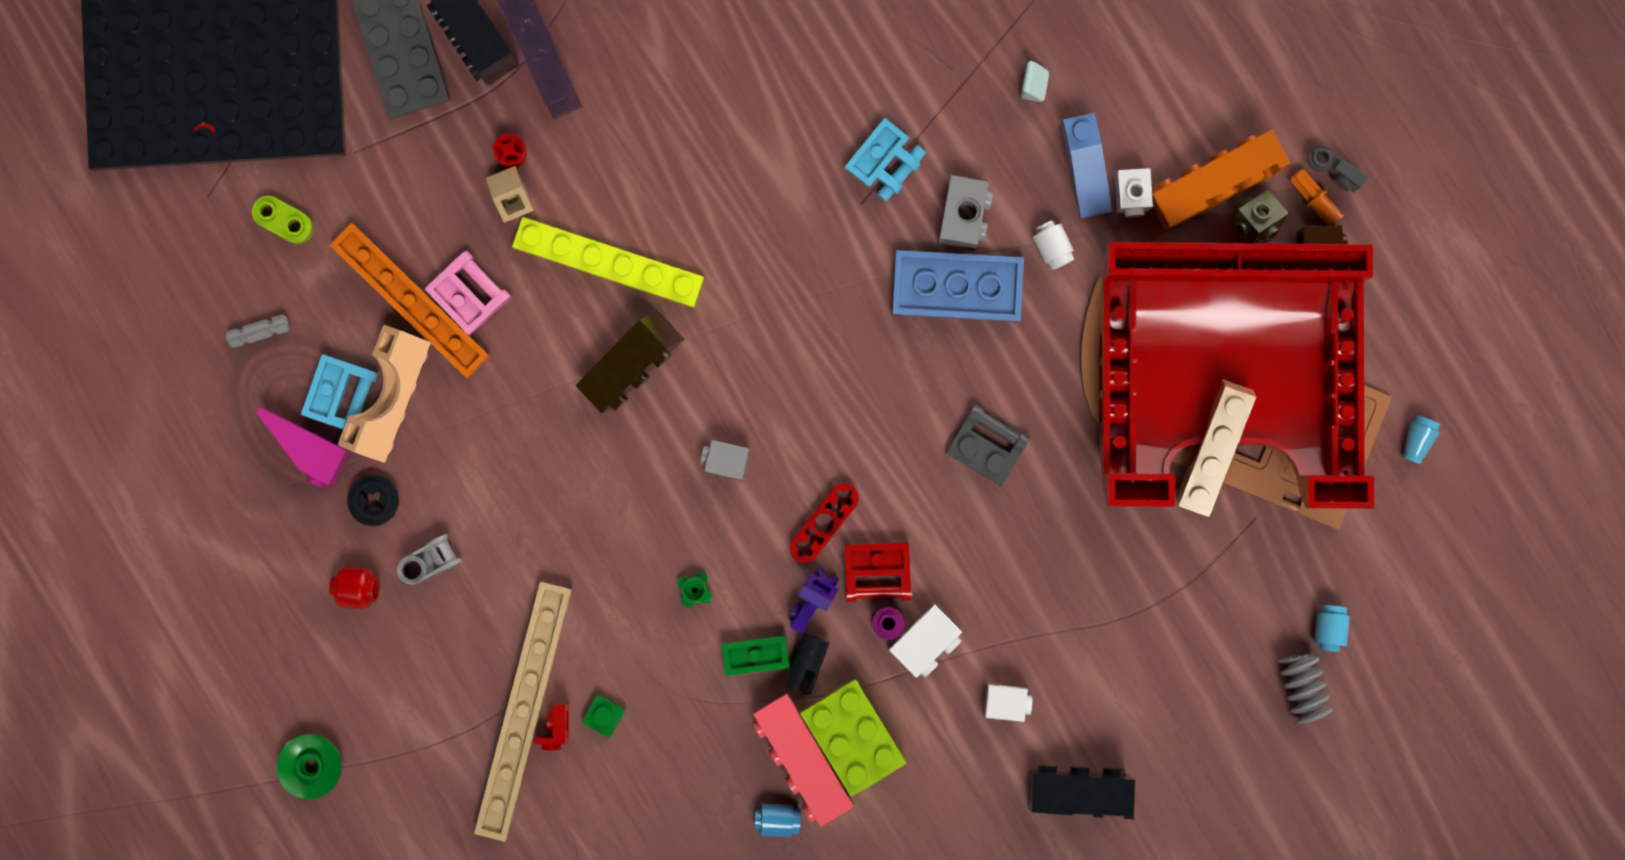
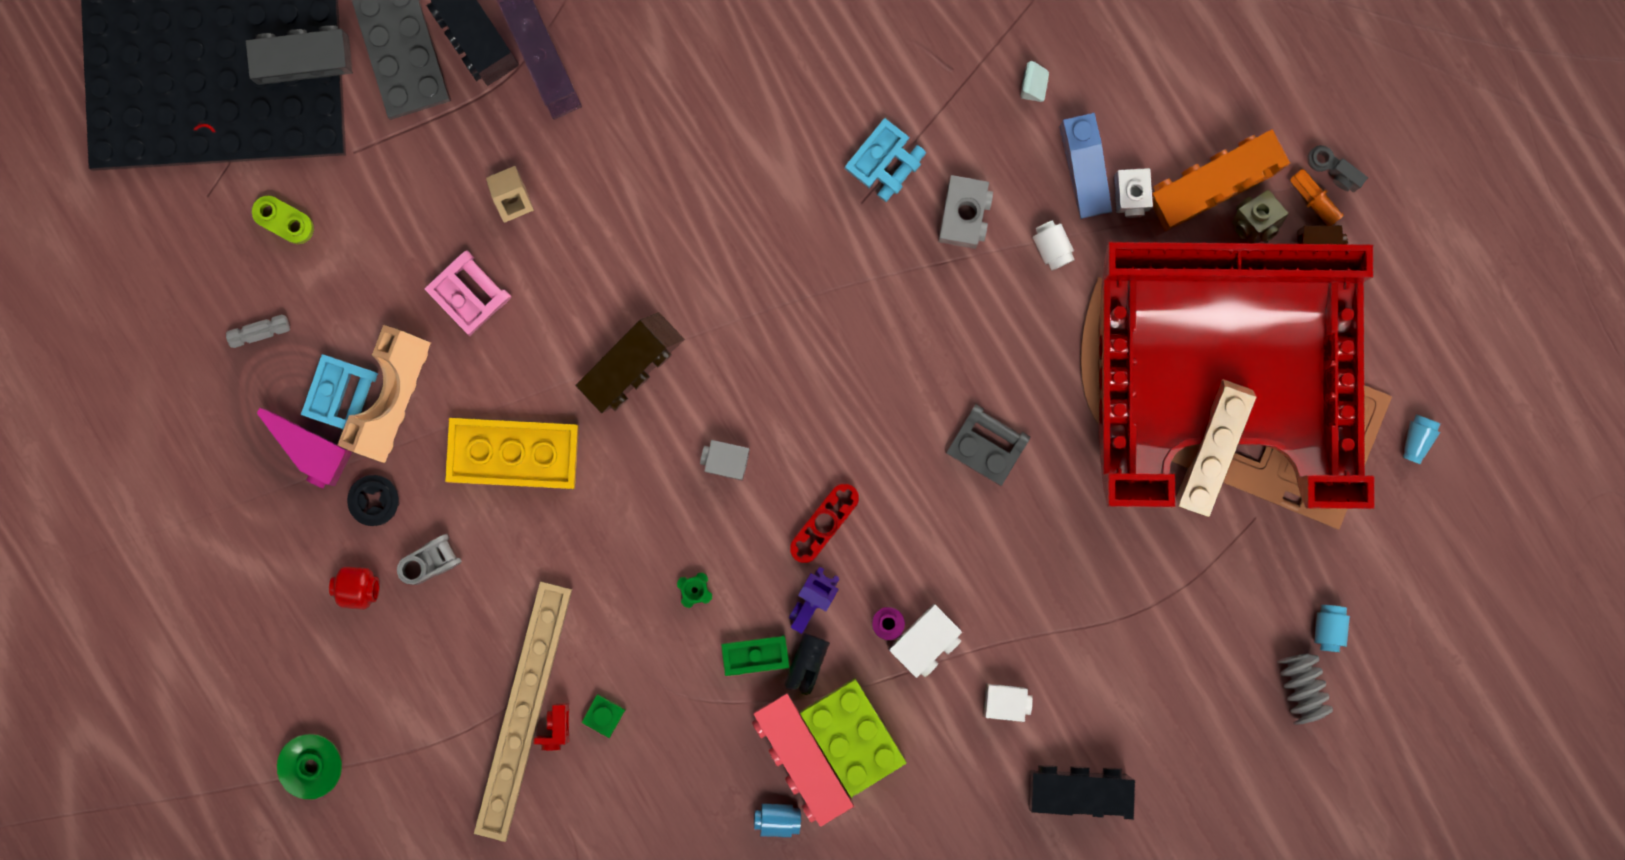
(299, 55): none -> dark grey brick
(410, 300): orange plate -> none
(505, 147): red wheel -> none
(512, 453): none -> yellow plate
(608, 262): neon yellow plate -> none
(877, 560): red plate -> none
(958, 286): medium blue plate -> none

